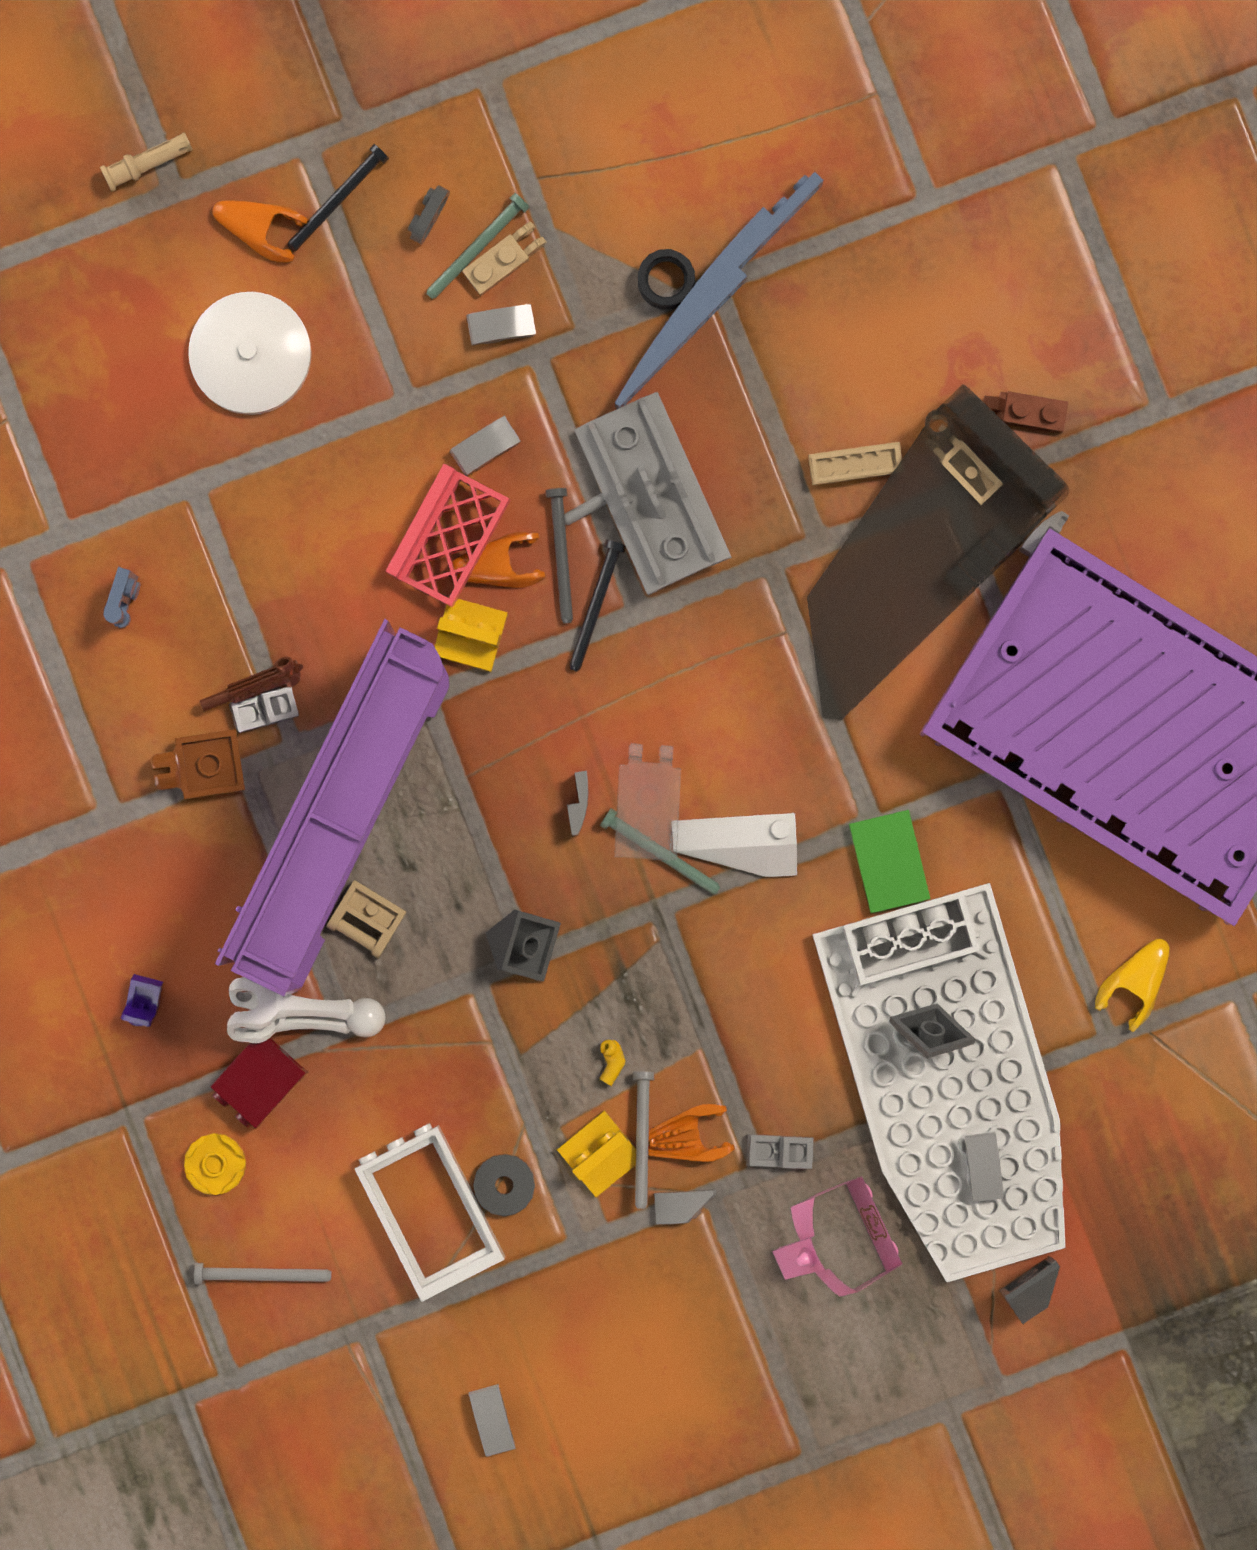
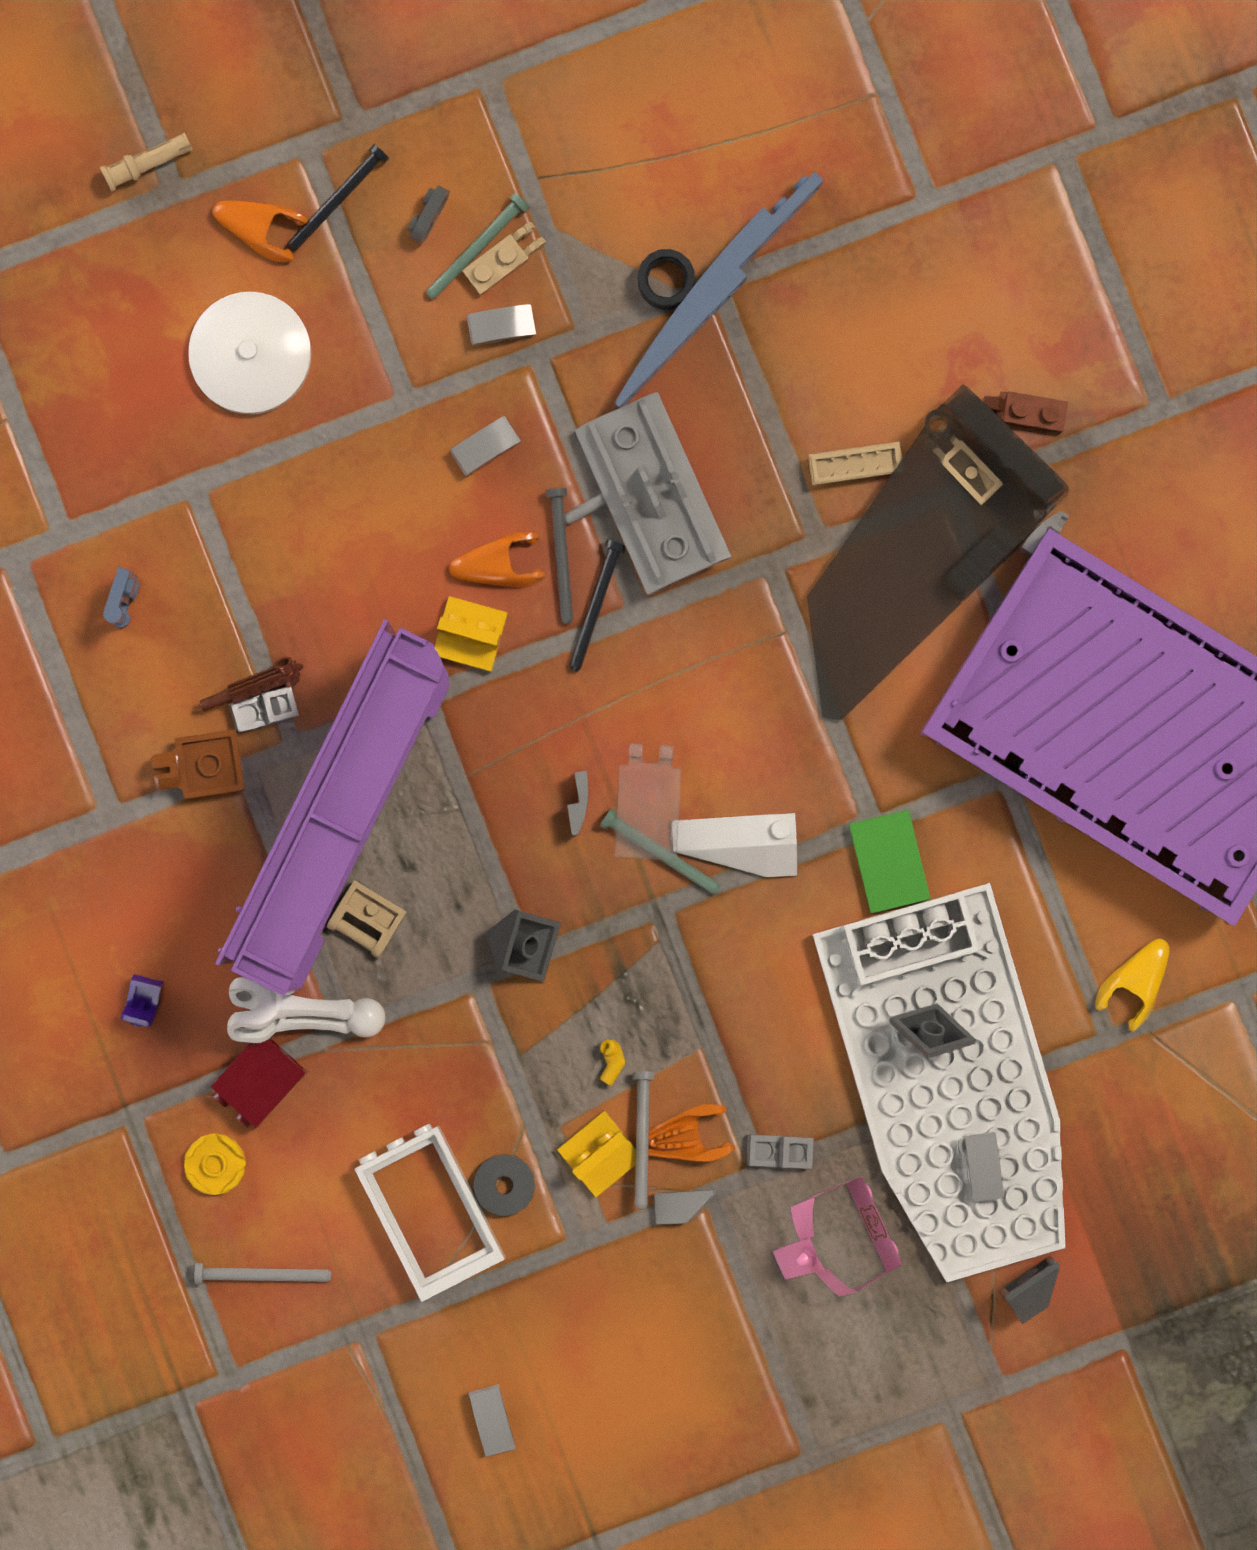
(424, 524): coral fence -> none

